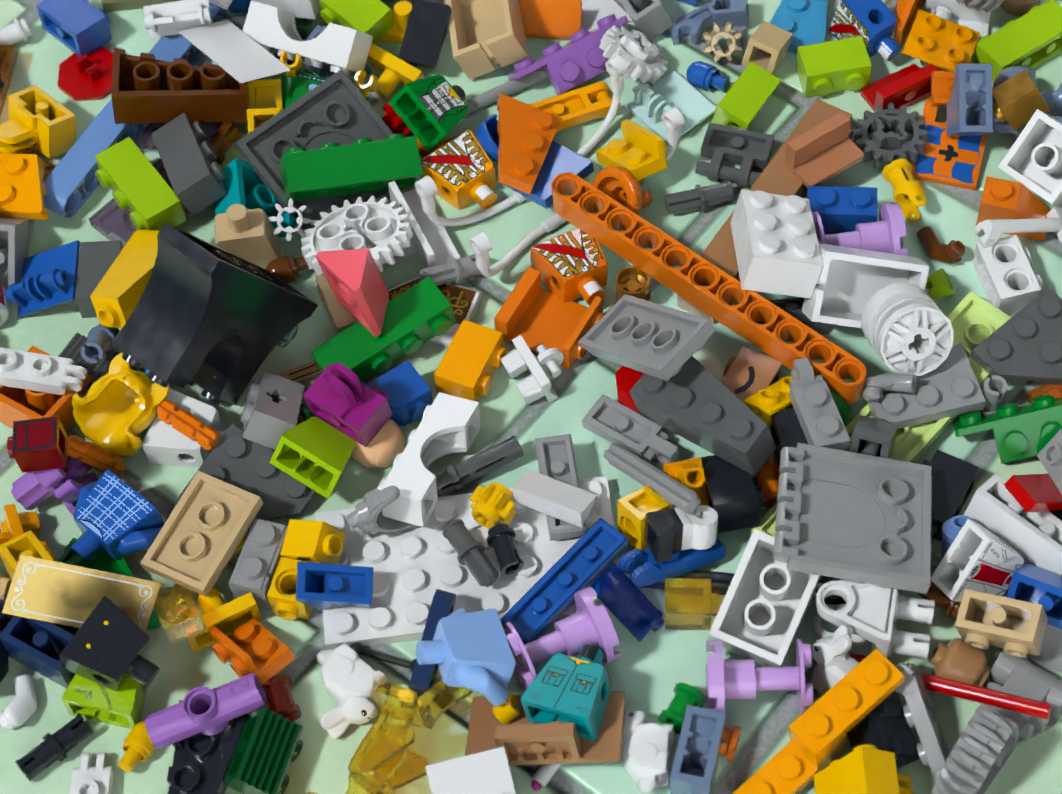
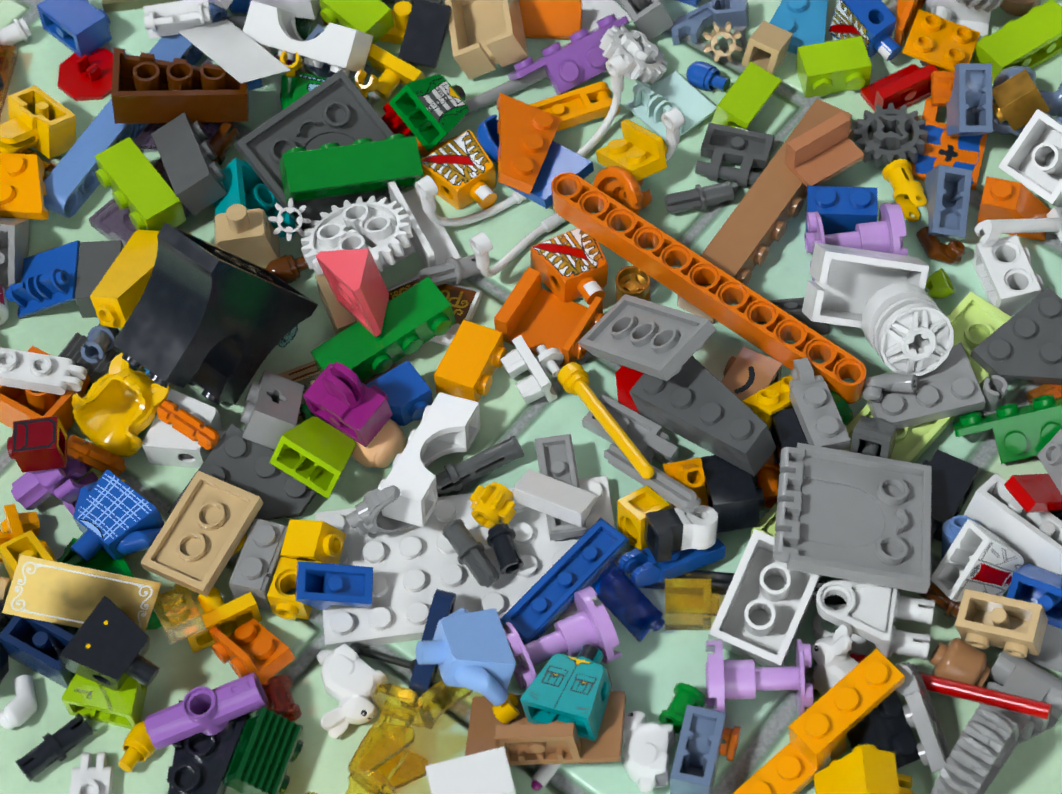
(264, 101): yellow brick -> none
(576, 381): none -> yellow piece
(776, 244): white brick -> none
(948, 201): none -> sand blue arch

